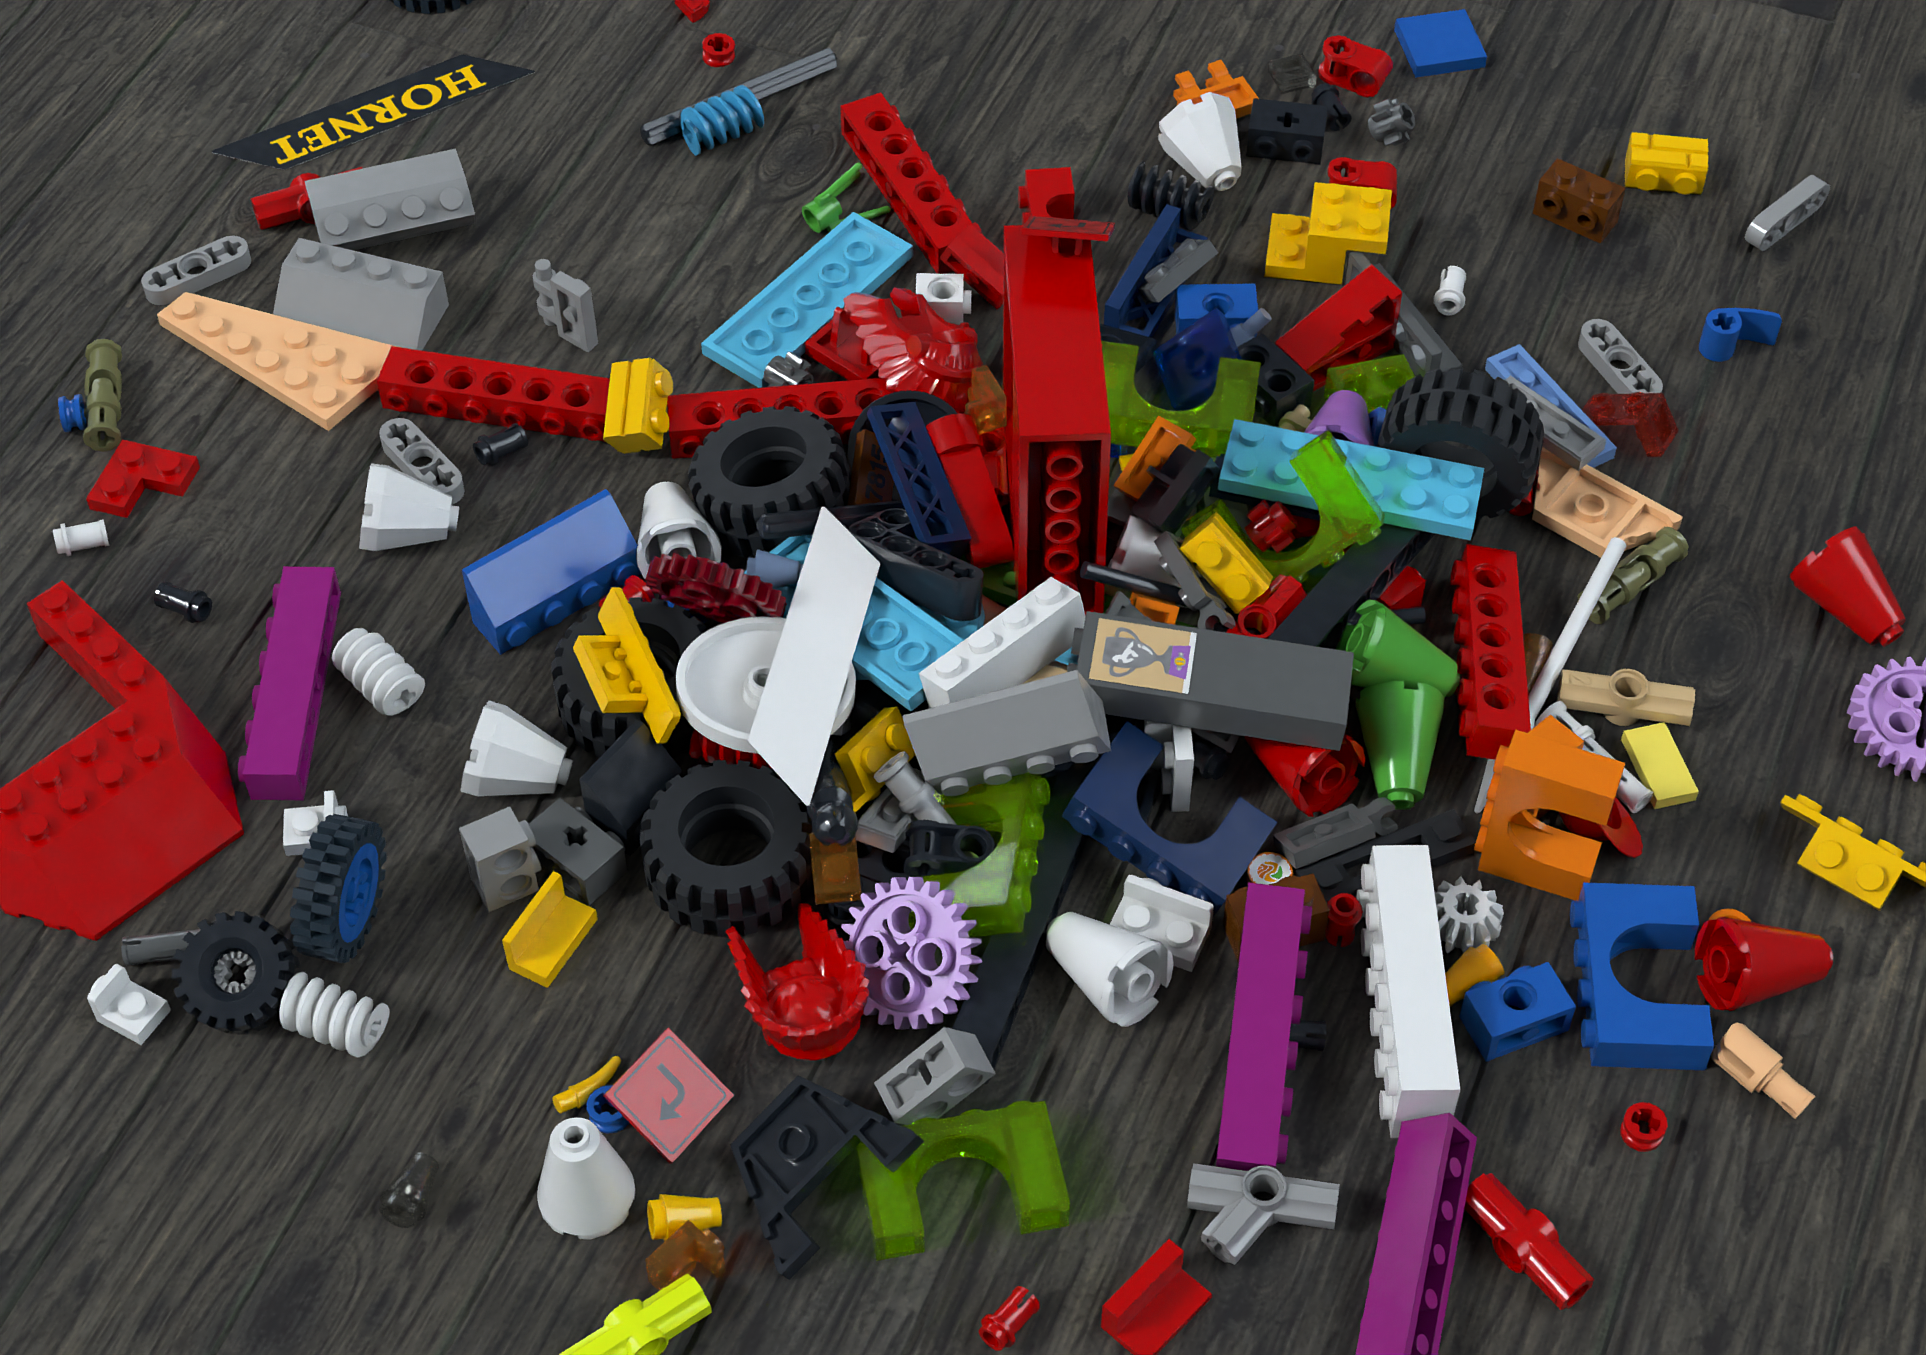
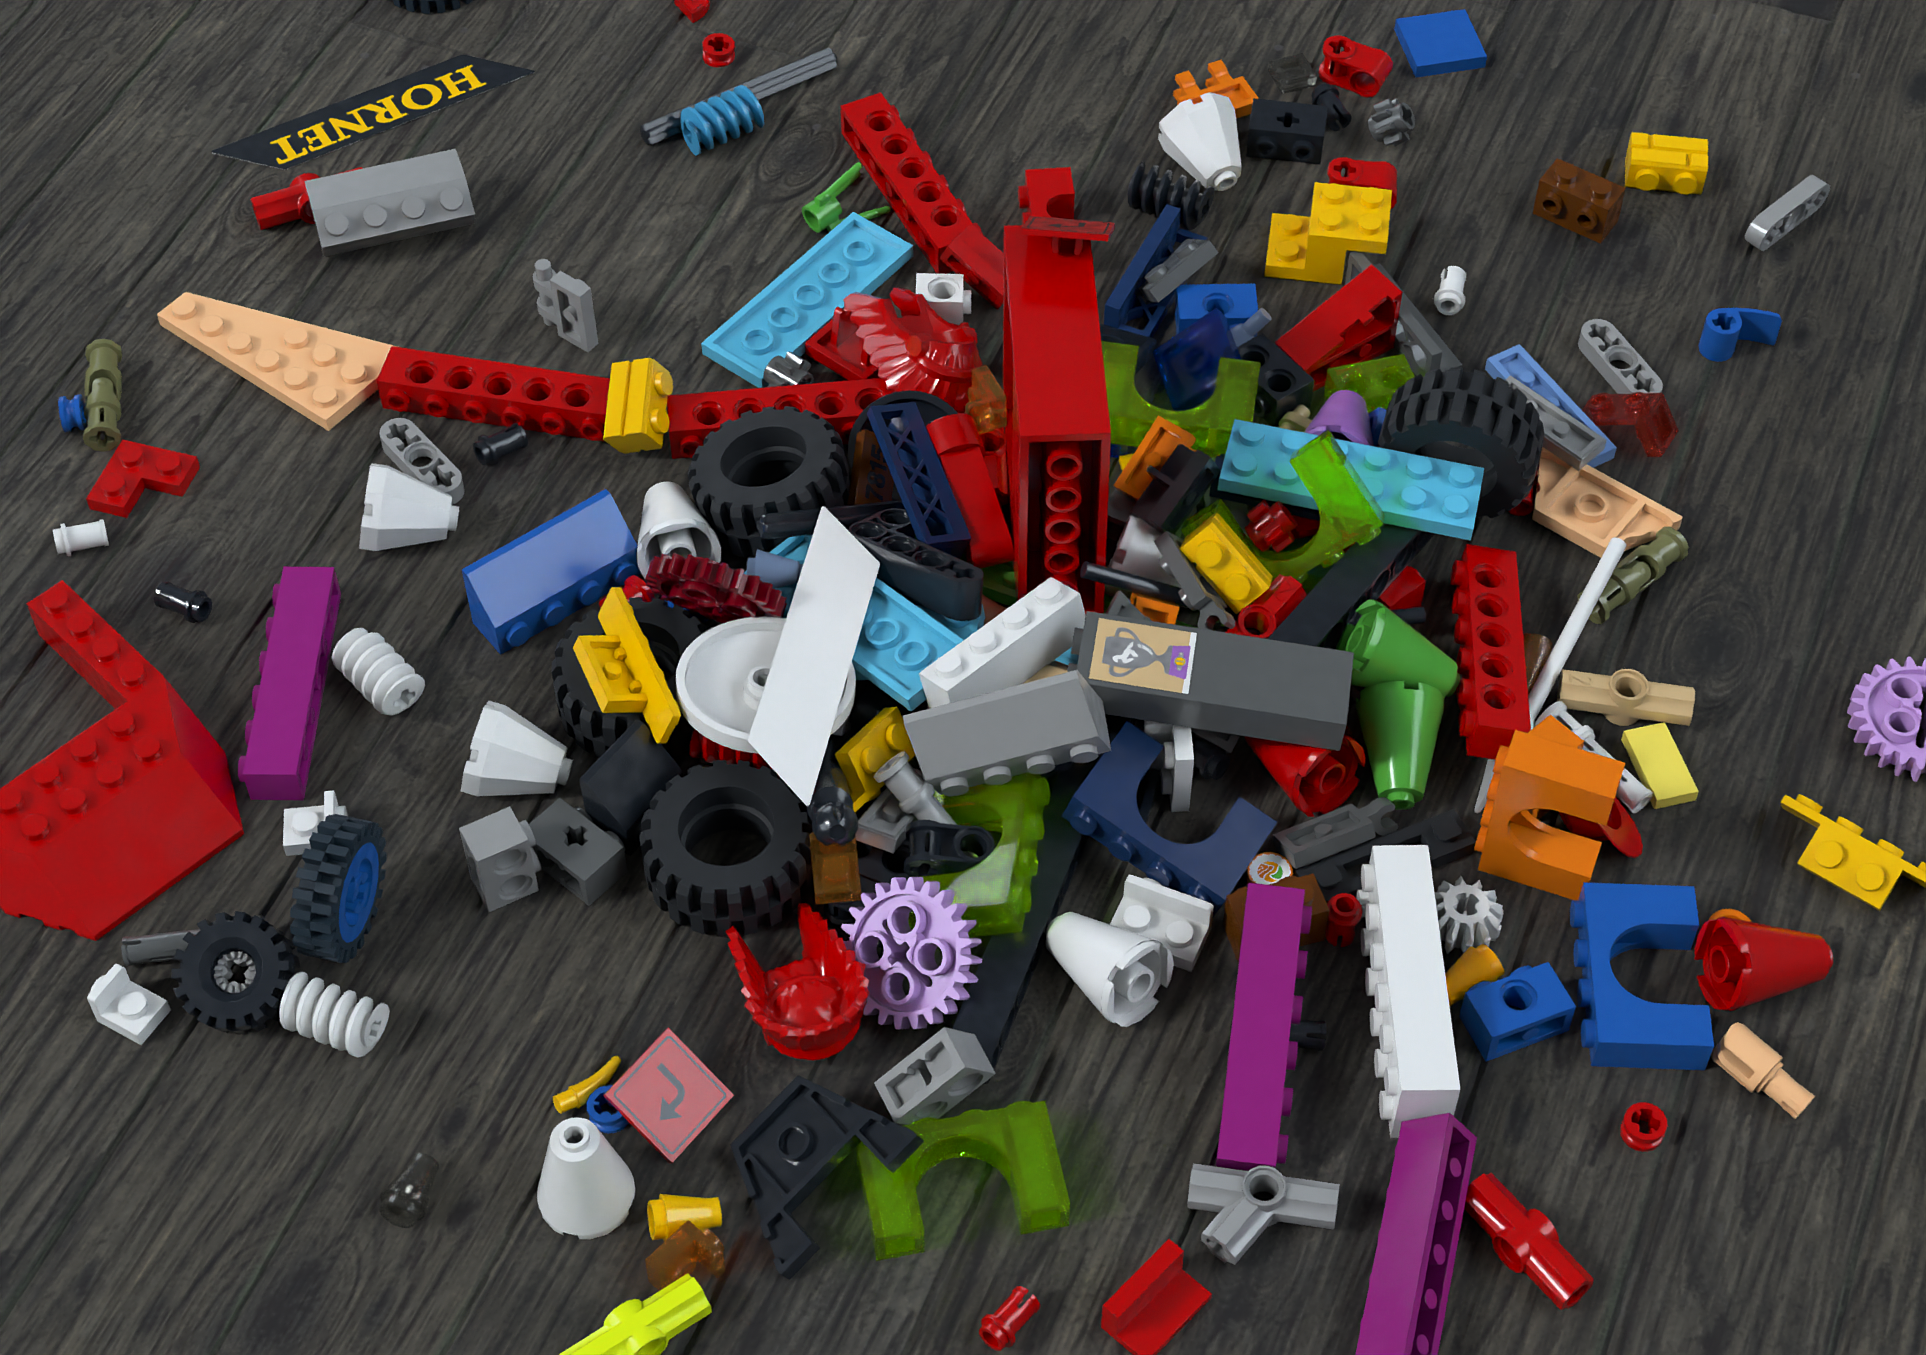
(218, 251): light grey beam -> none
(361, 294): light grey slope -> none
(547, 933): yellow panel -> none
(1852, 587): red cone -> none

